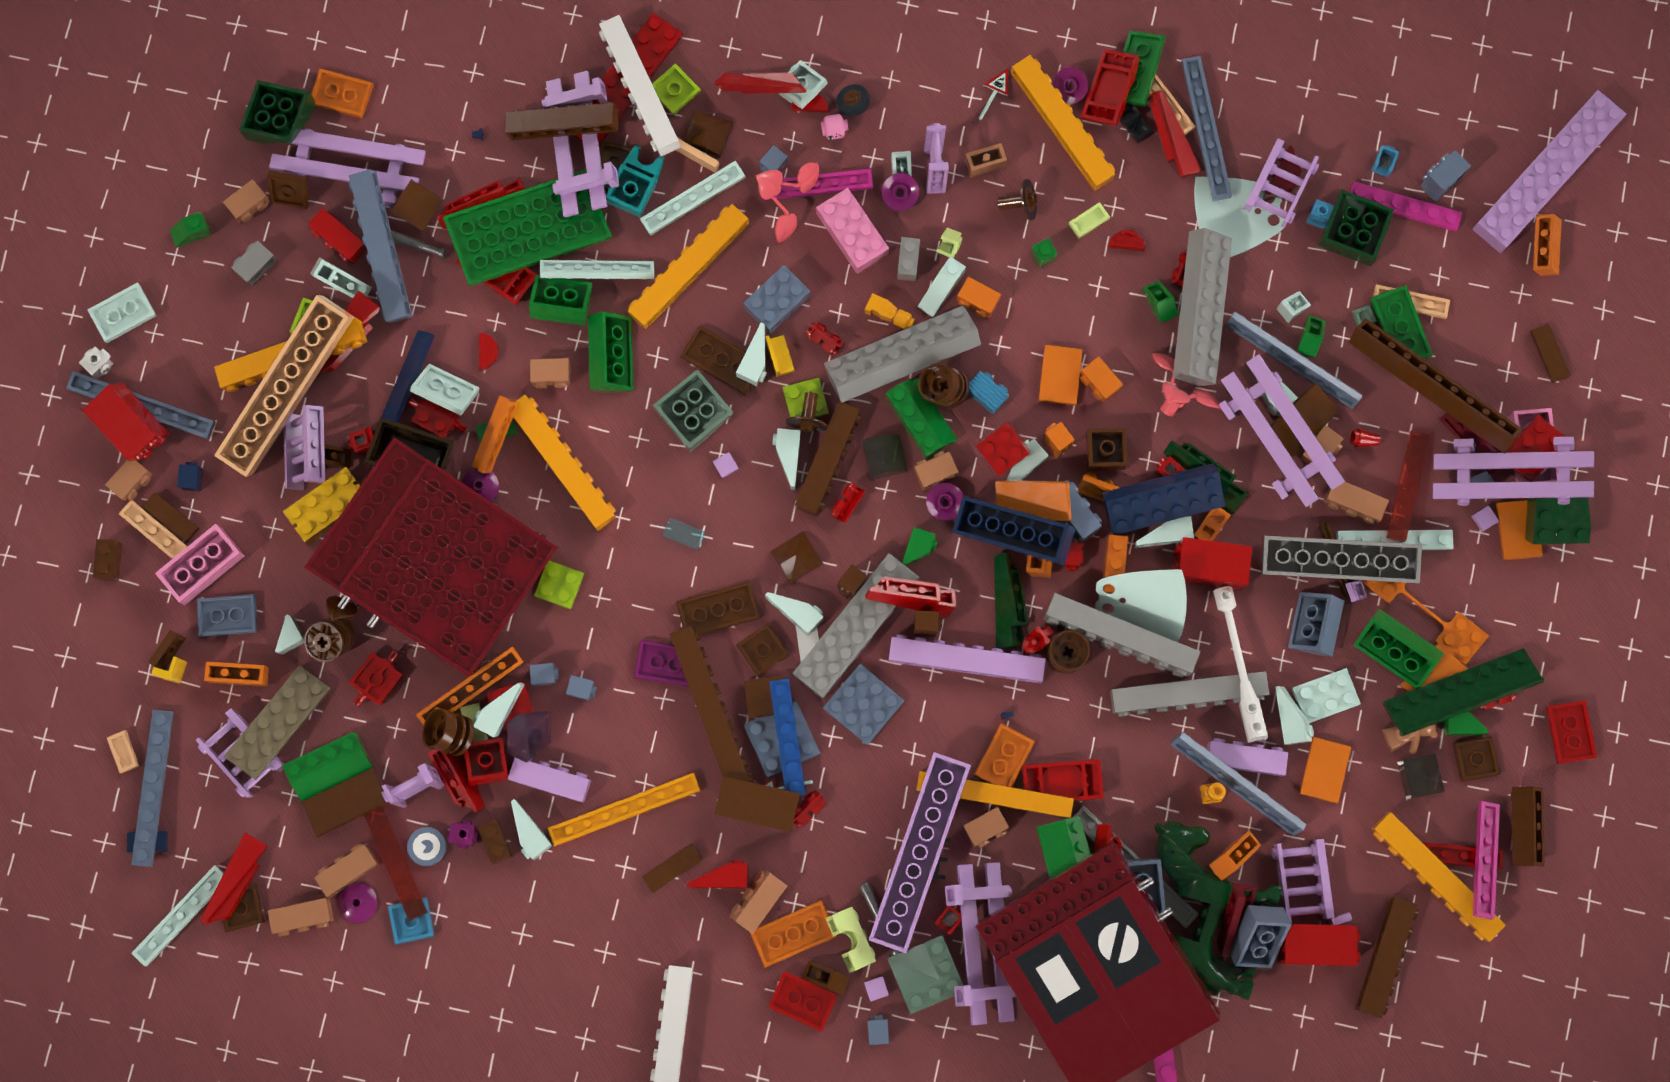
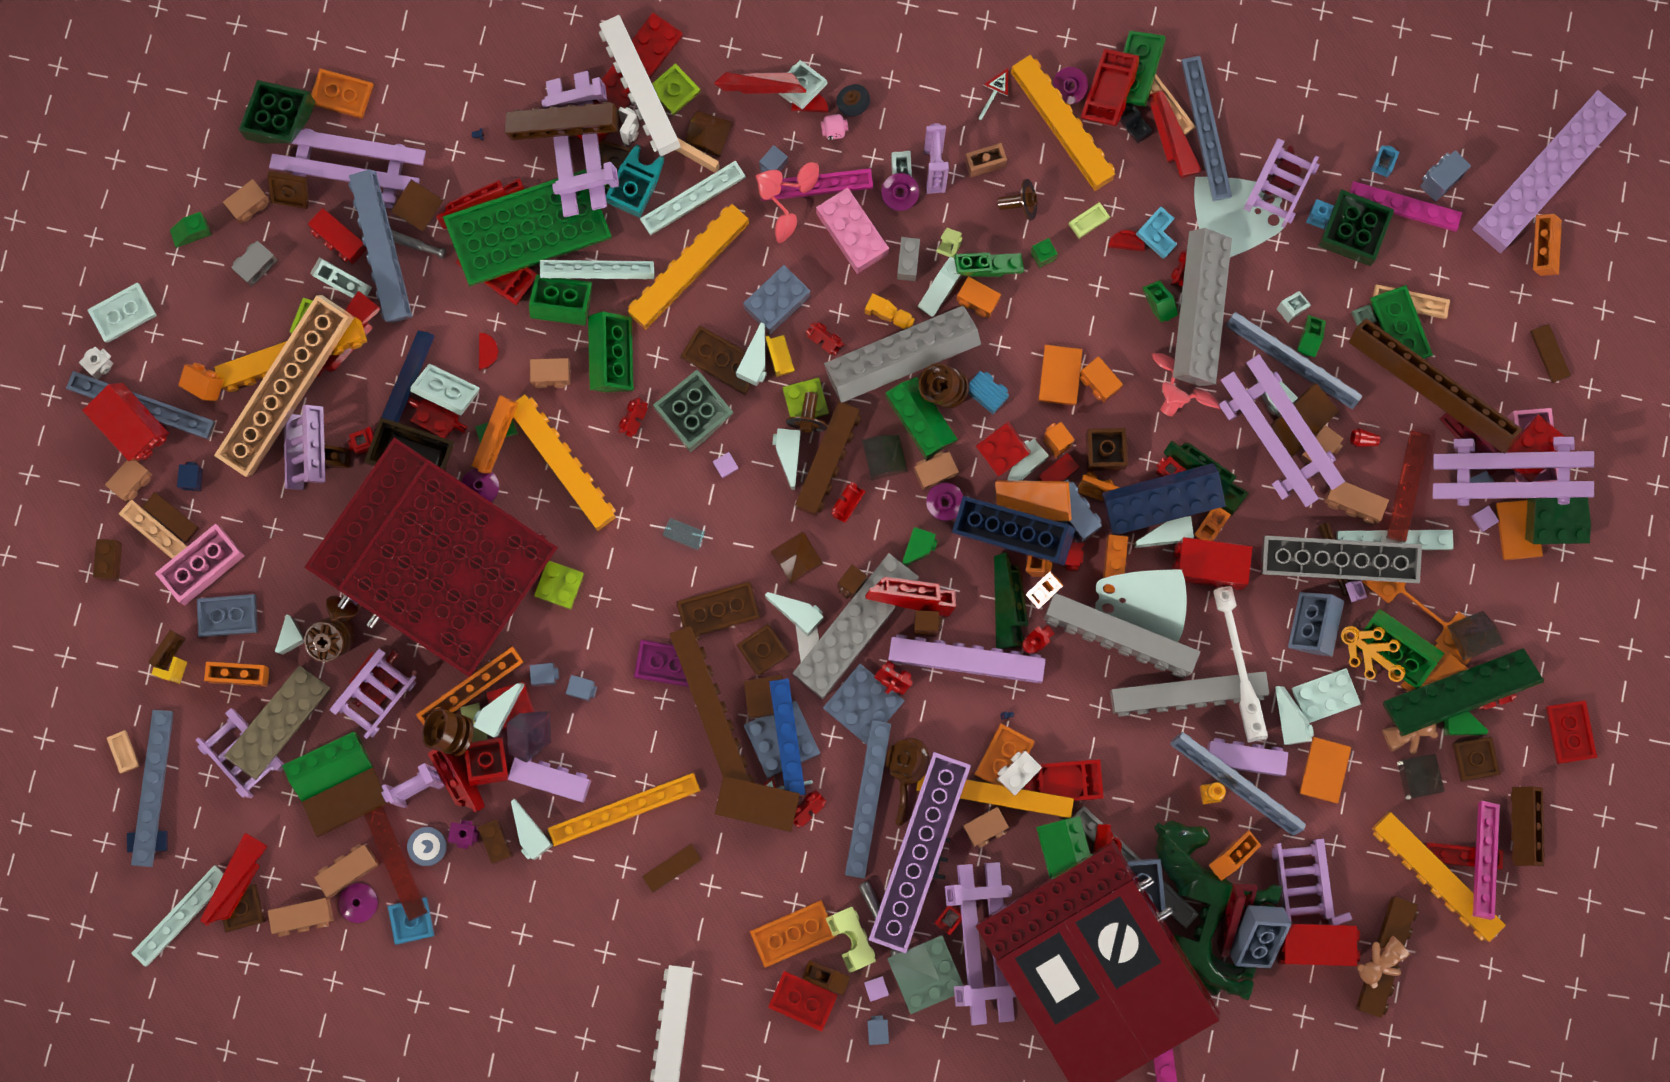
(201, 382): none -> orange brick
(321, 507): yellow piece -> none
(367, 676): none -> lavender fence
(629, 129): none -> white bracket
(635, 410): none -> red hinge
(727, 876): red slope -> none
(757, 901): nougat brick -> none
(867, 799): none -> sand blue plate
(892, 680): none -> red hips
(908, 763): none -> reddish brown piece
(988, 265): none -> green slope
(1019, 772): none -> white bracket
(1044, 590): none -> slope
(1060, 469): none -> red tile
(1071, 641): reddish brown wheel -> none
(1153, 233): none -> medium azure plate
(1371, 651): none -> light orange plant
(1382, 961): none -> nougat piece
(1475, 635): none -> clear smoke slope

